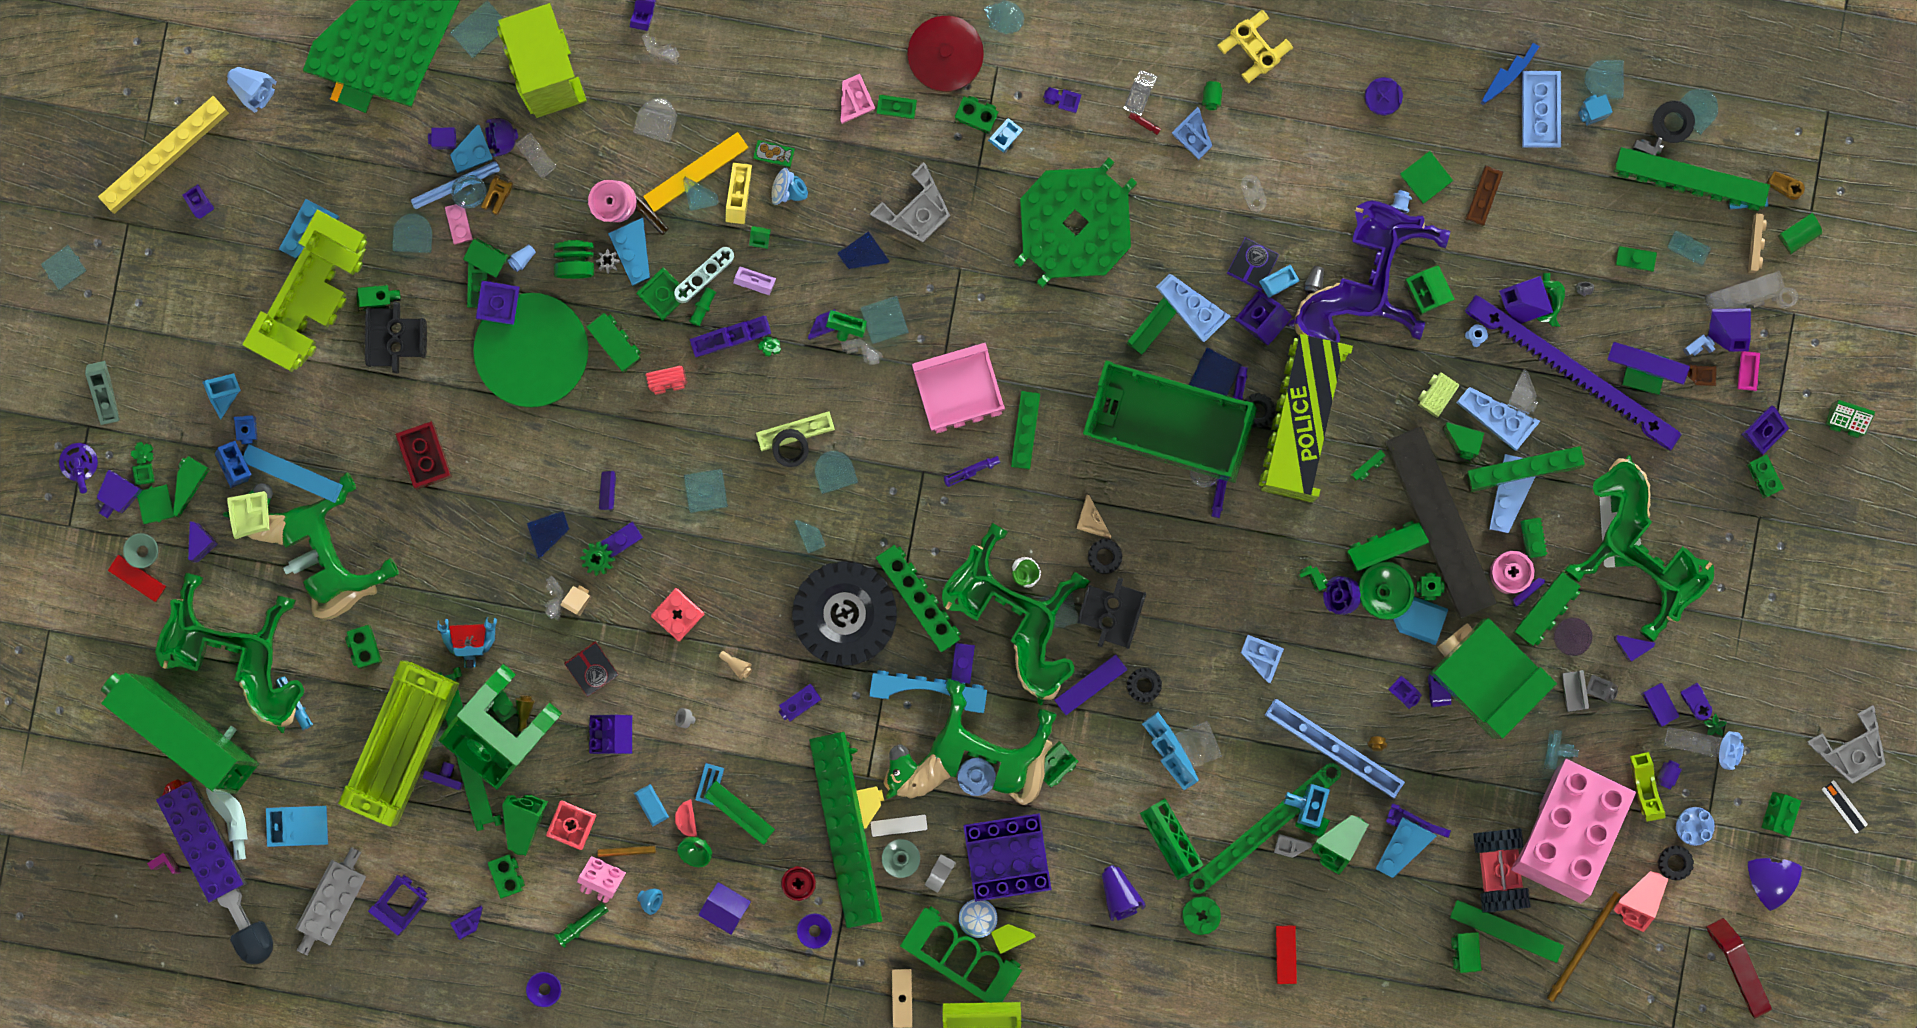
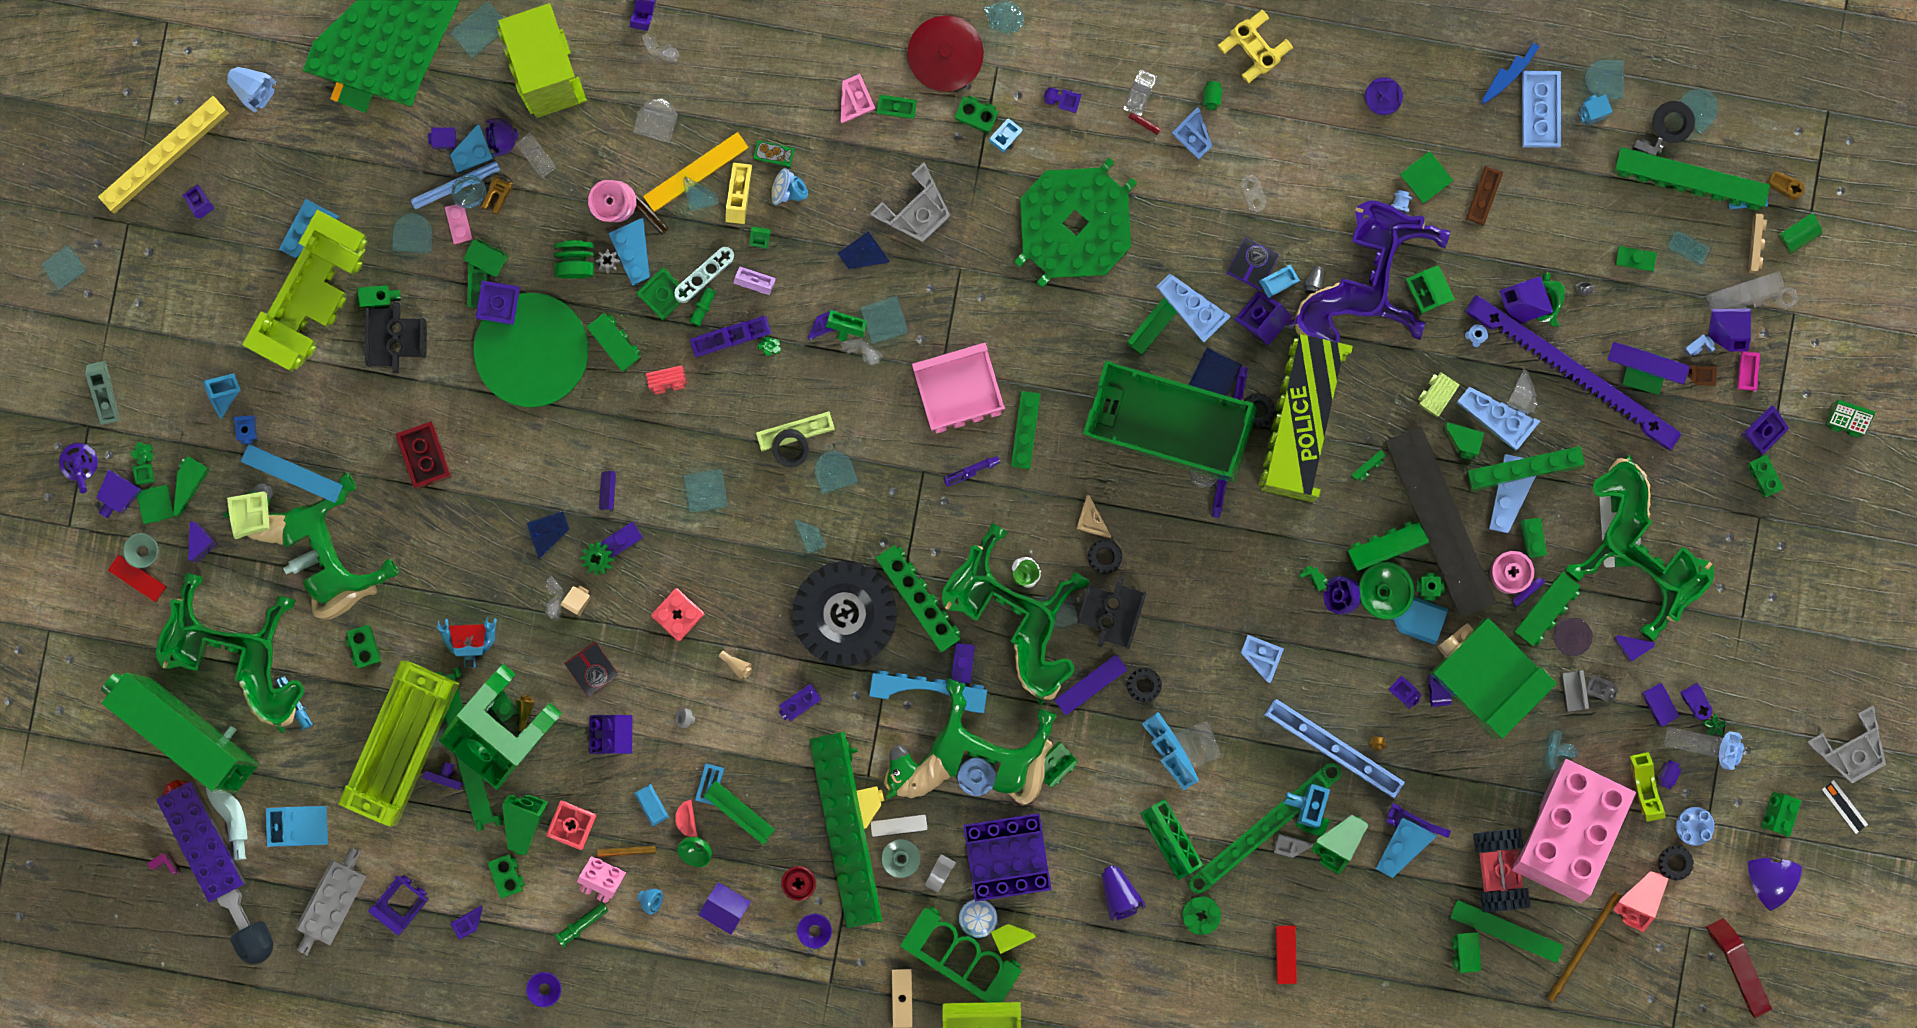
(232, 464): blue brick -> none
(521, 258): light blue cone -> none

